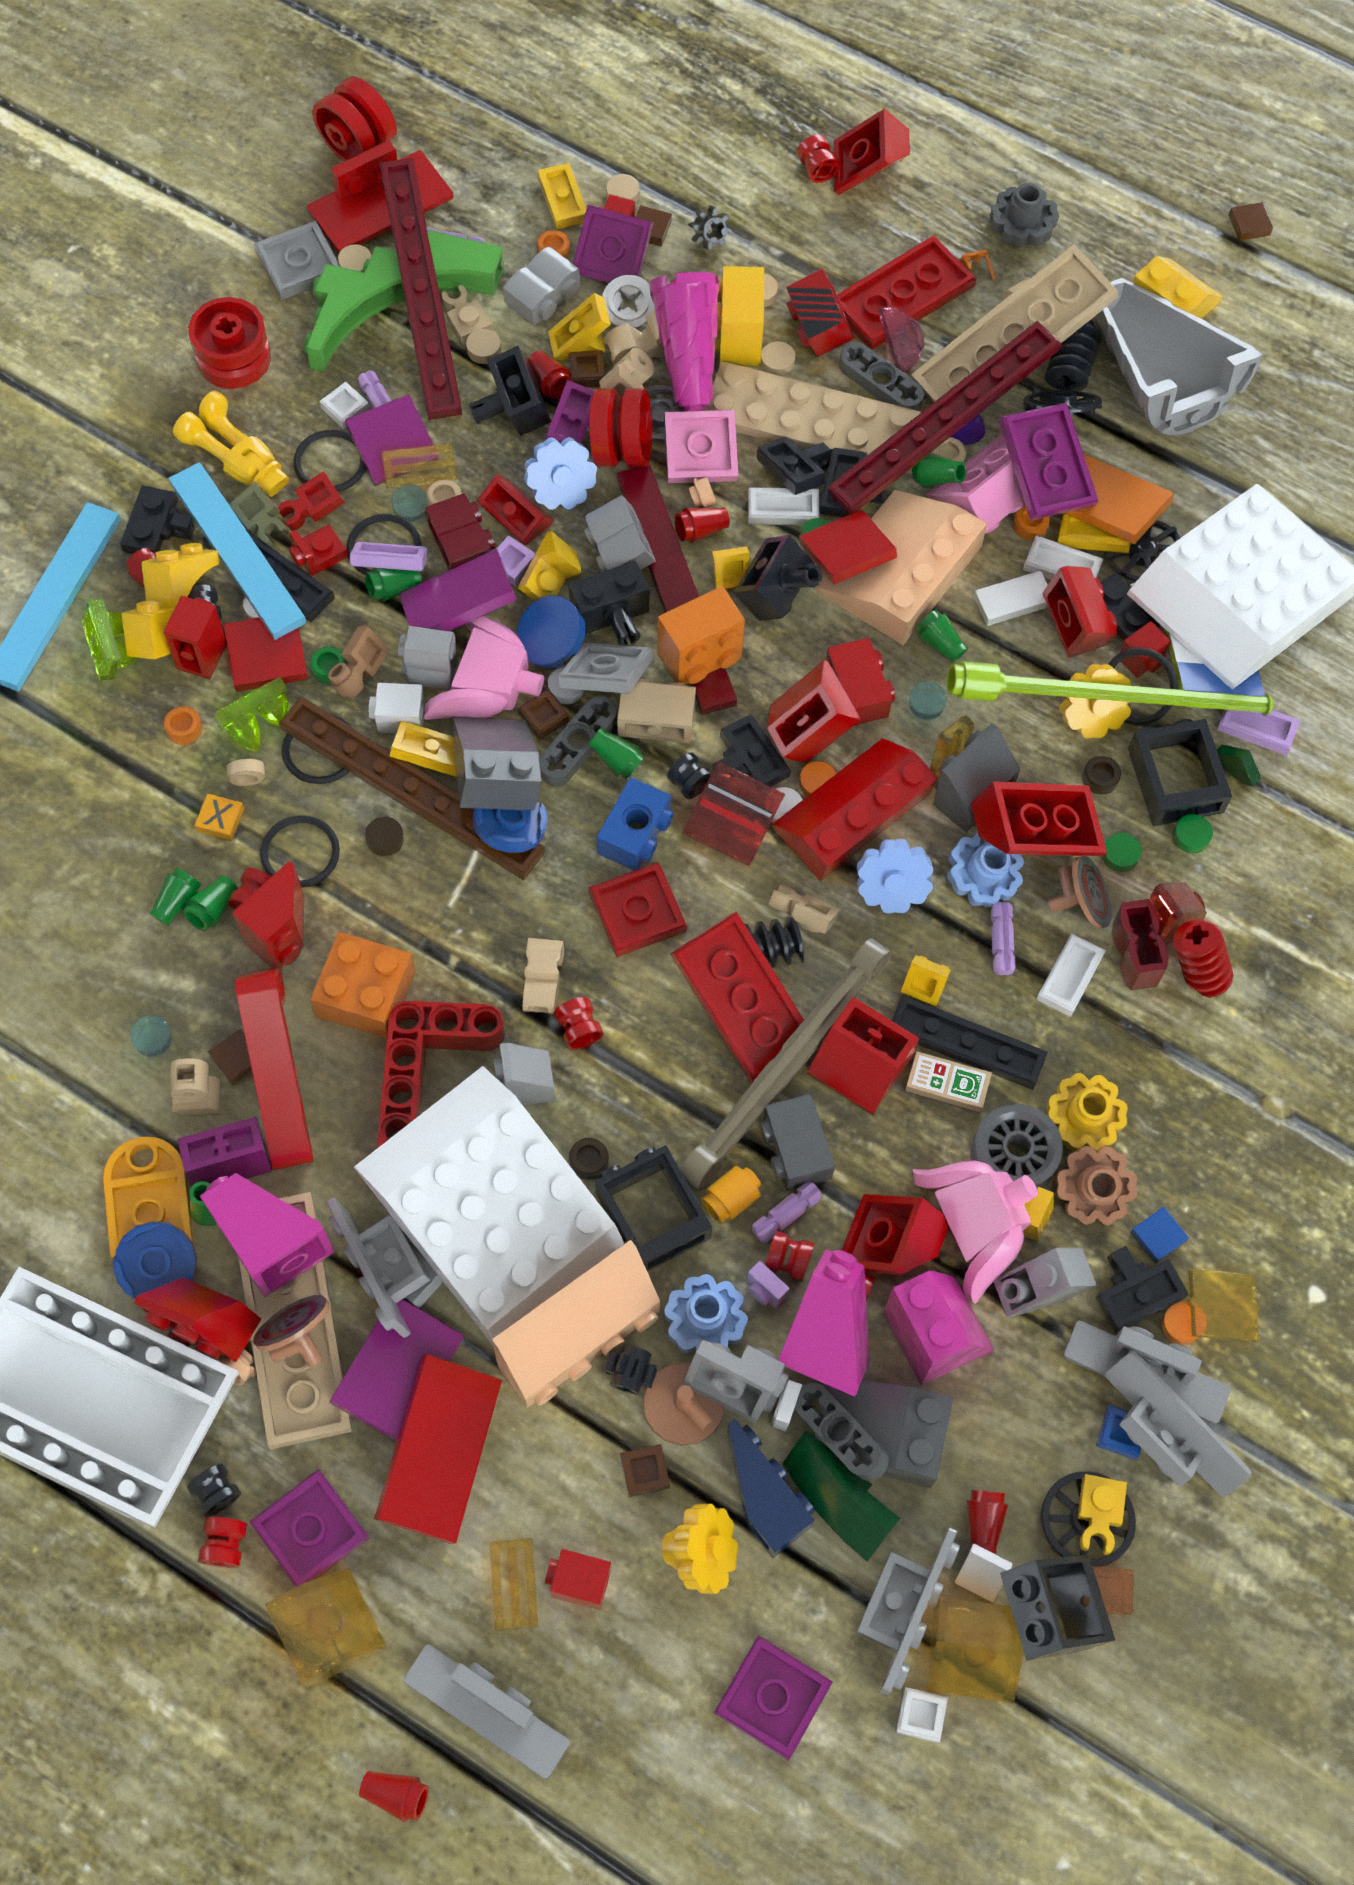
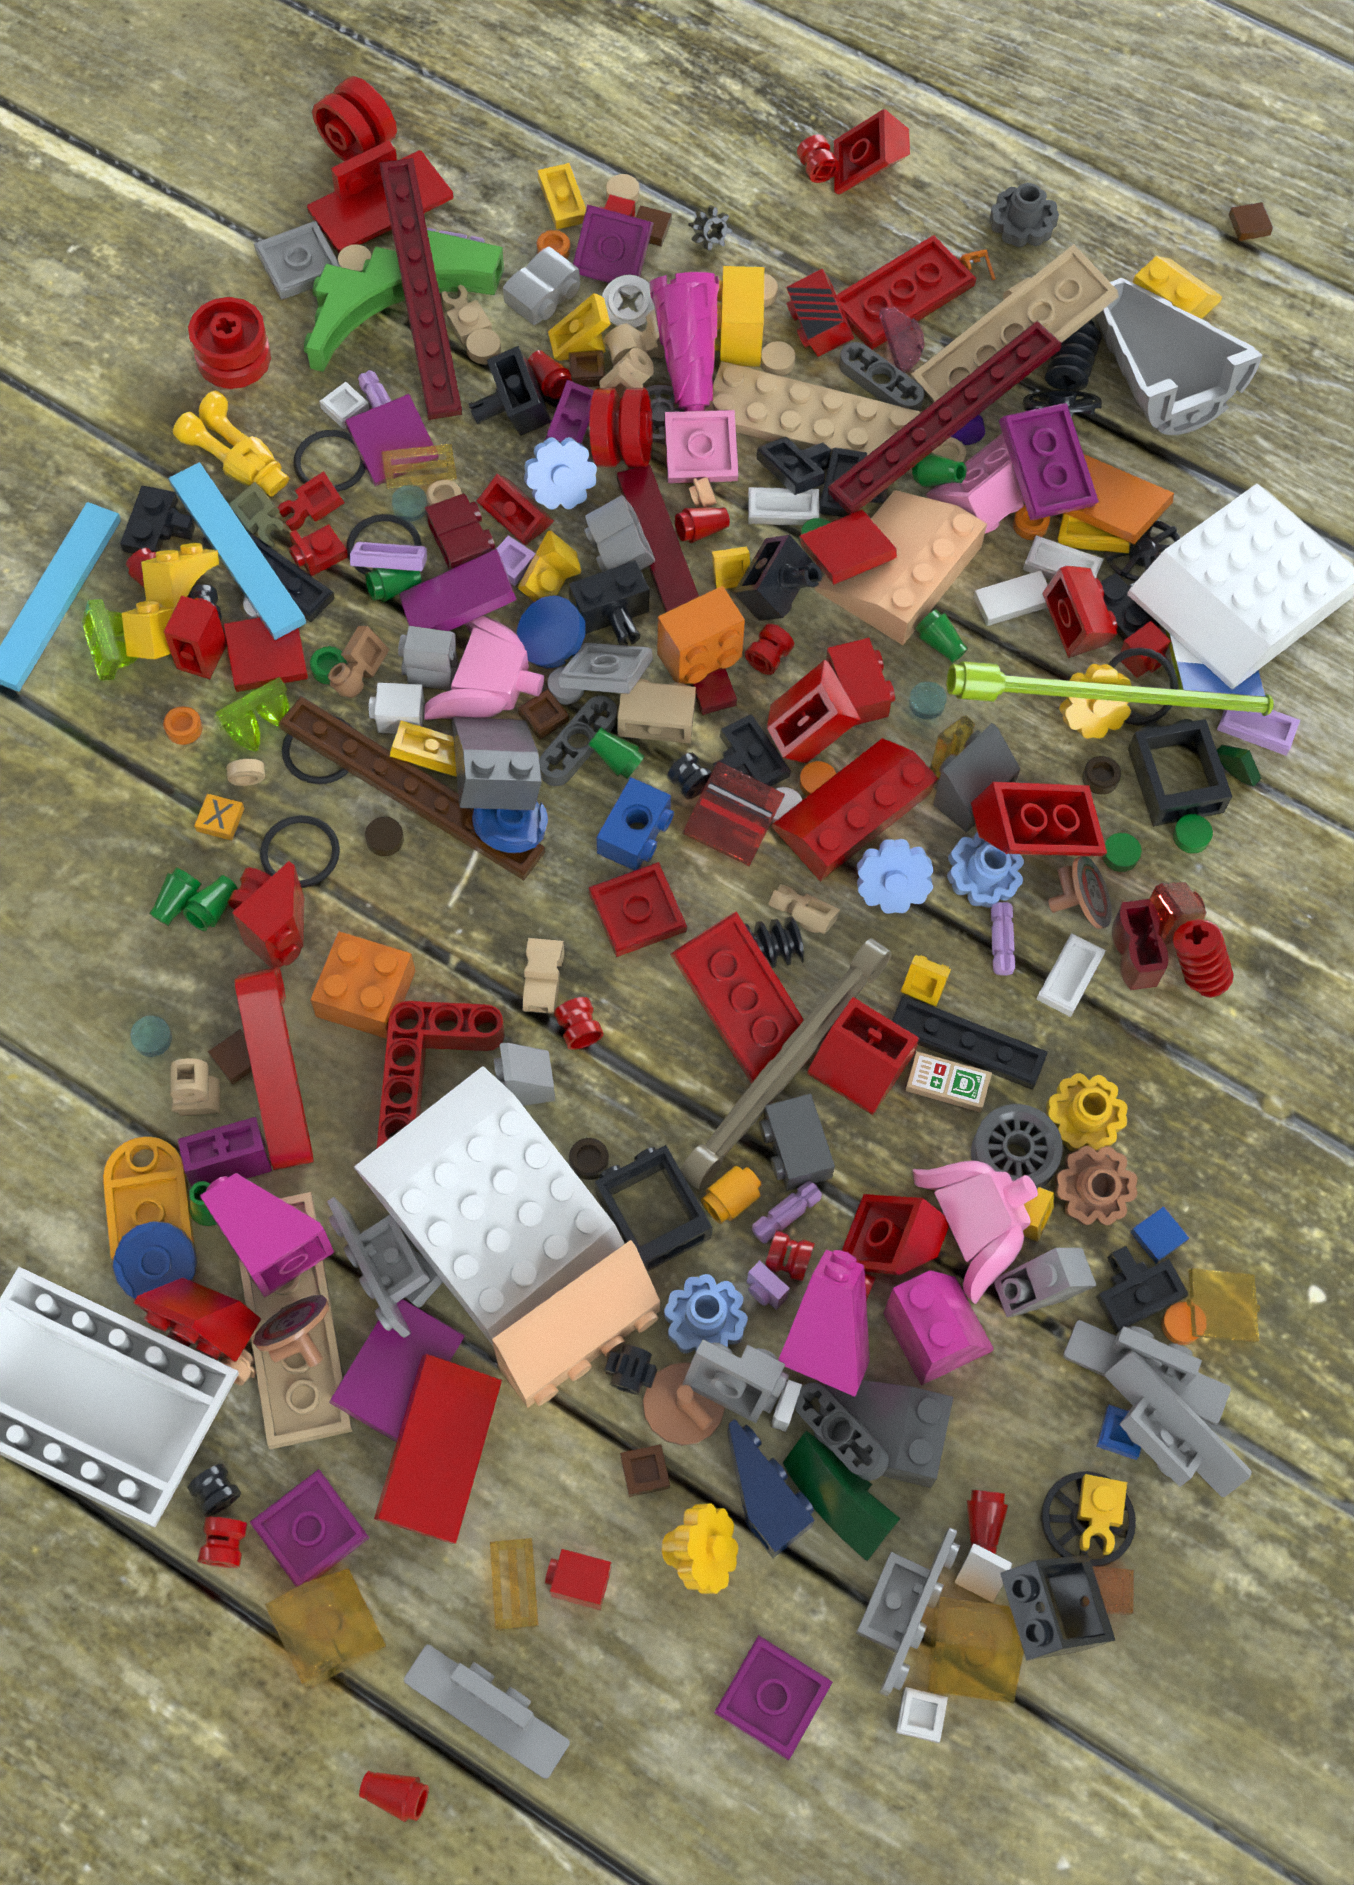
(769, 649): none -> red wheel

